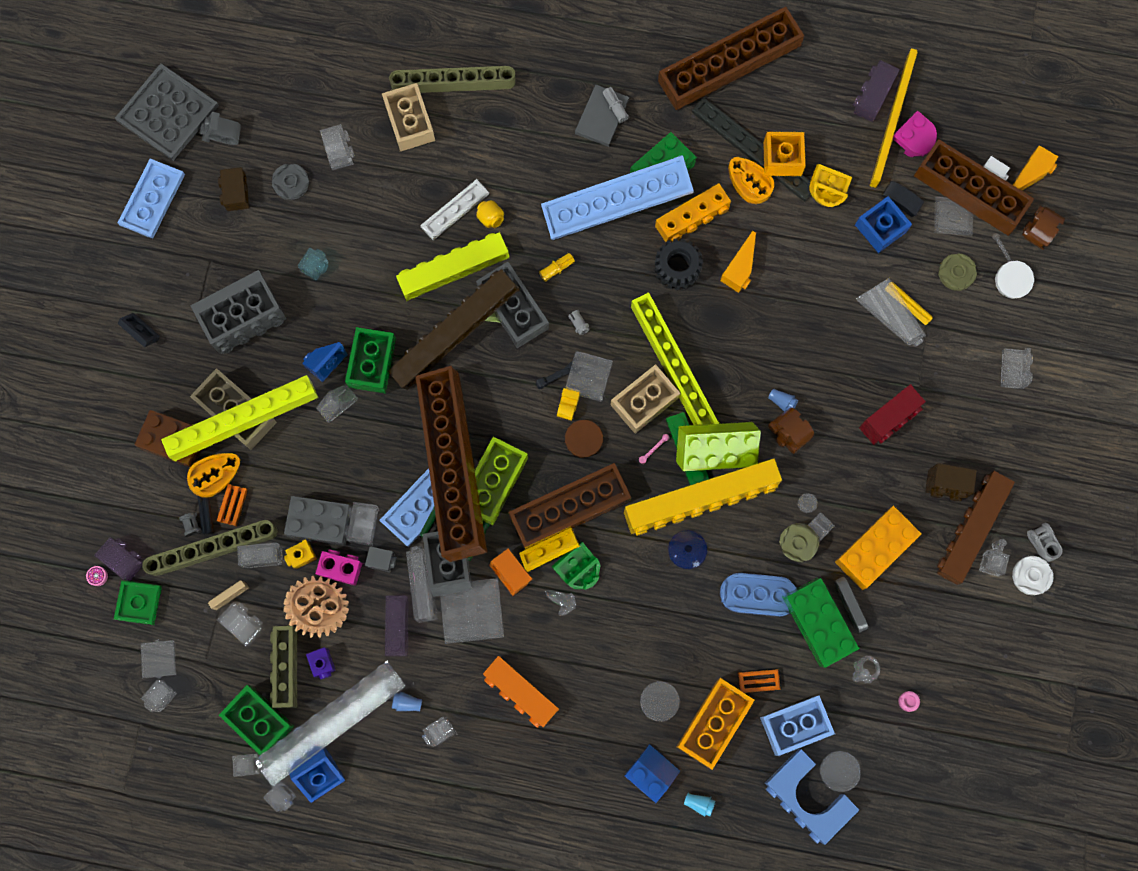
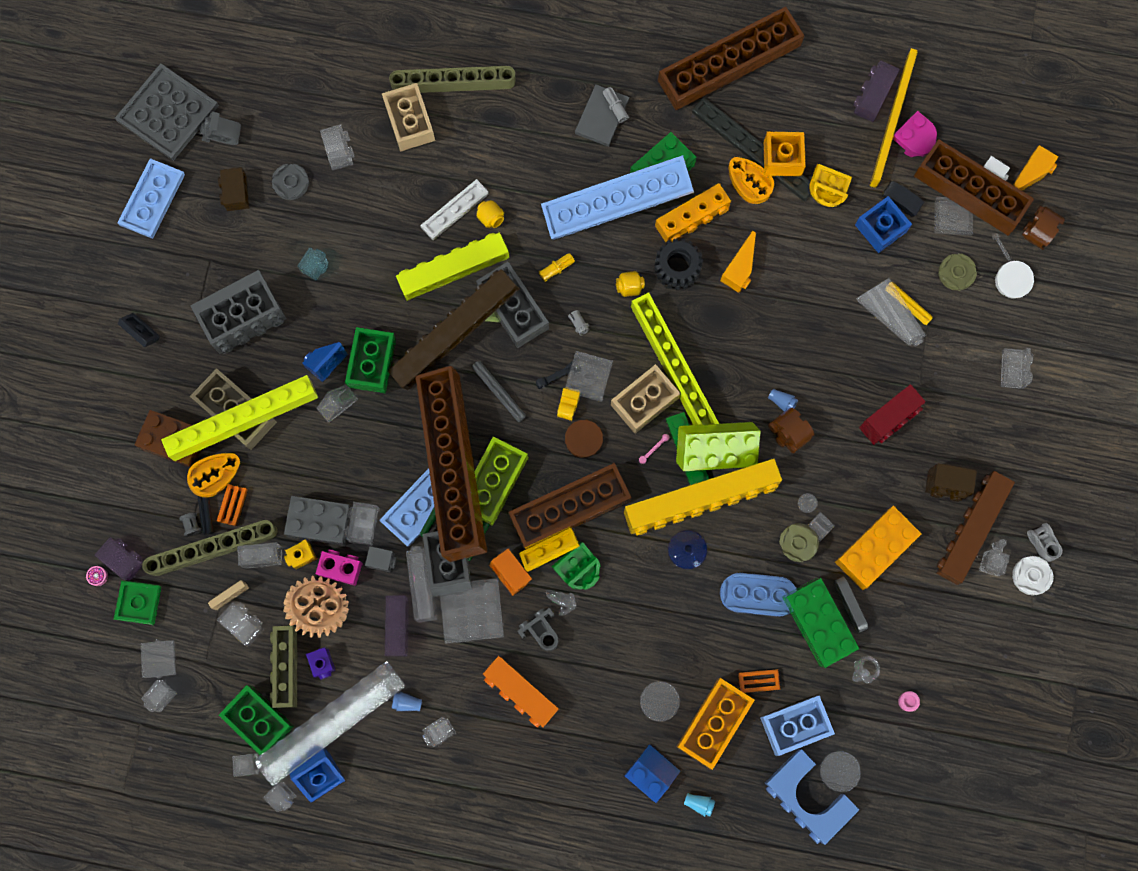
(499, 391): none -> dark grey axle
(540, 629): none -> dark grey pin
(630, 284): none -> yellow head

